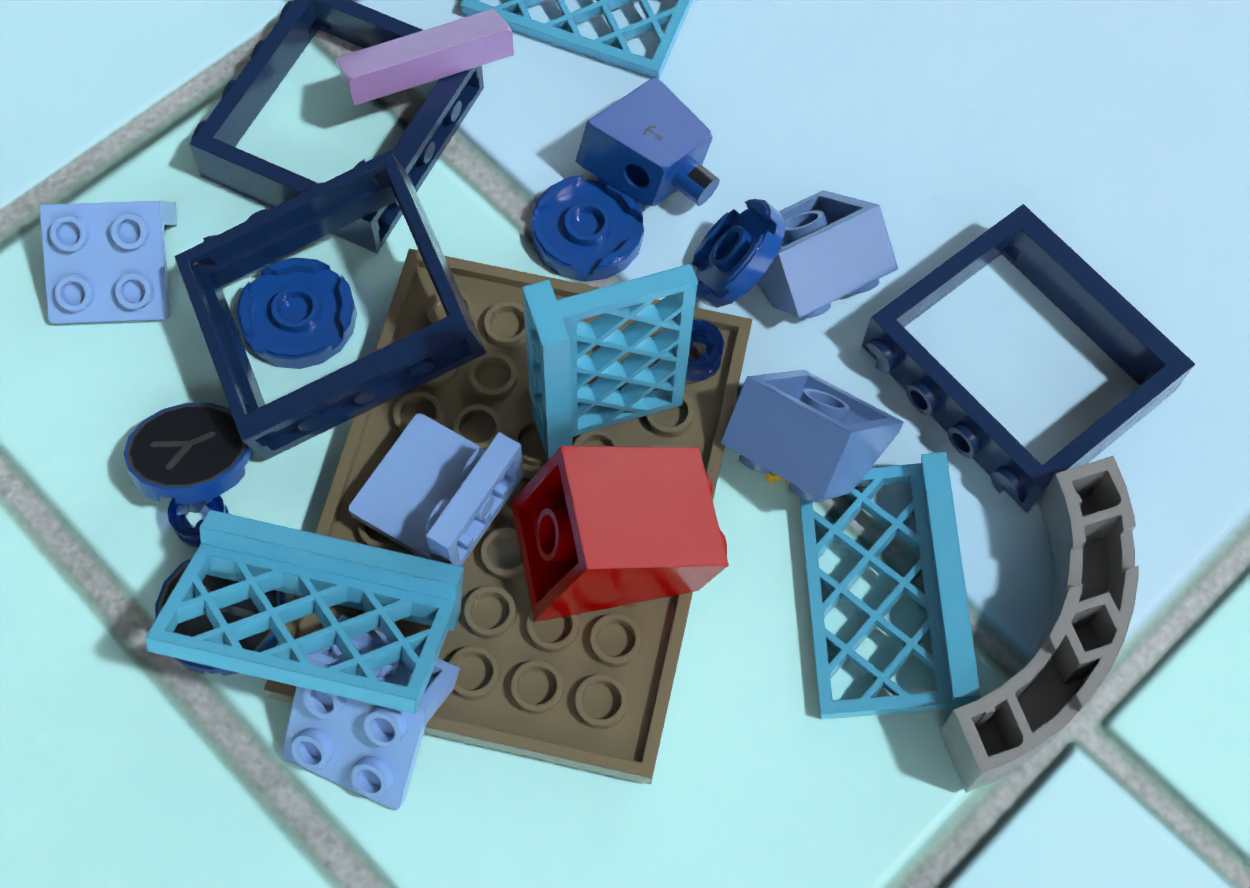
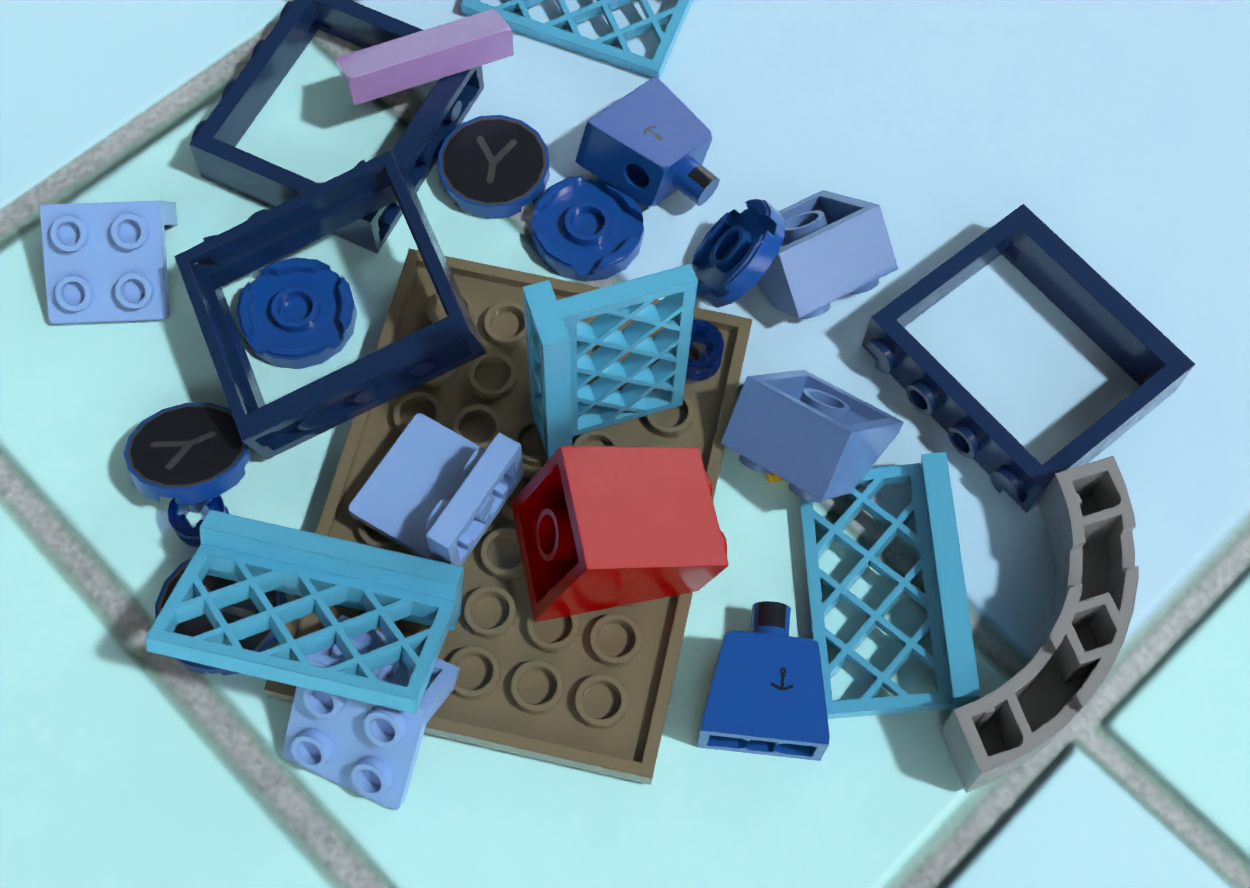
(493, 166): none -> black tile
(767, 691): none -> blue torso

